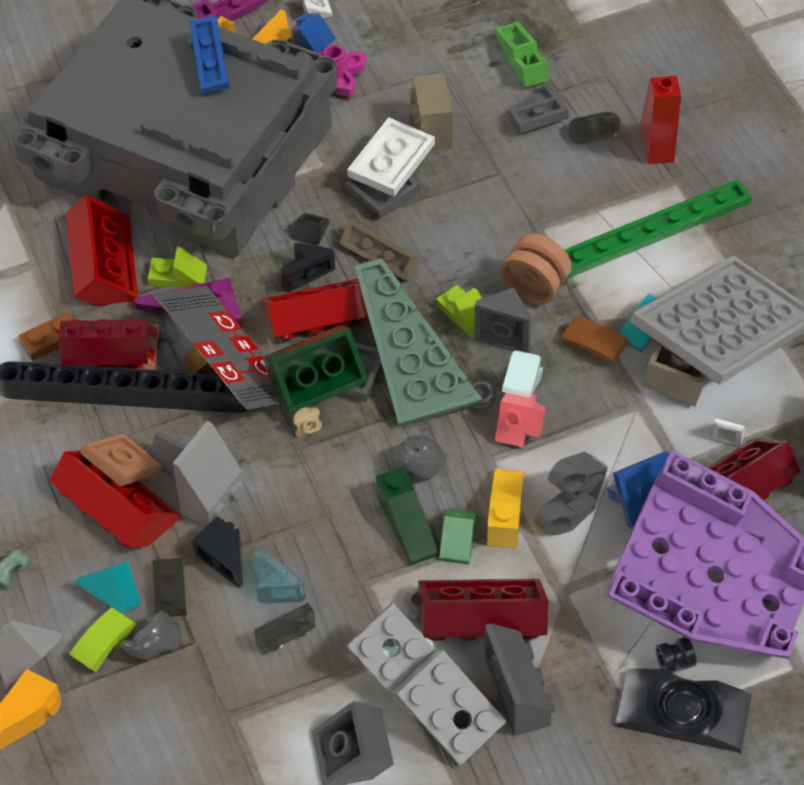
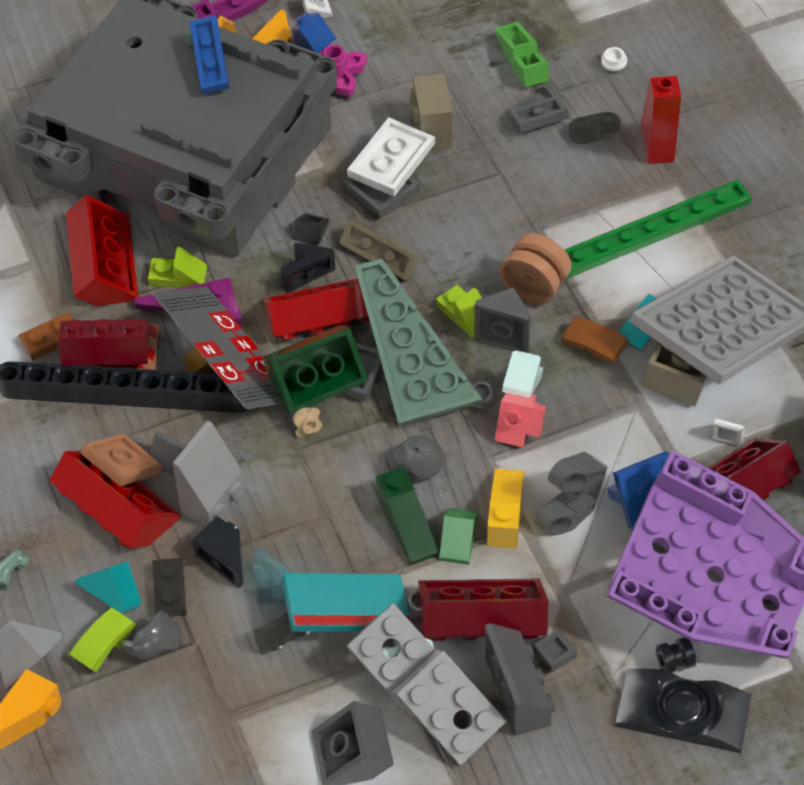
(340, 600): none -> teal tile
(555, 650): none -> dark grey plate
(614, 59): none -> white plate

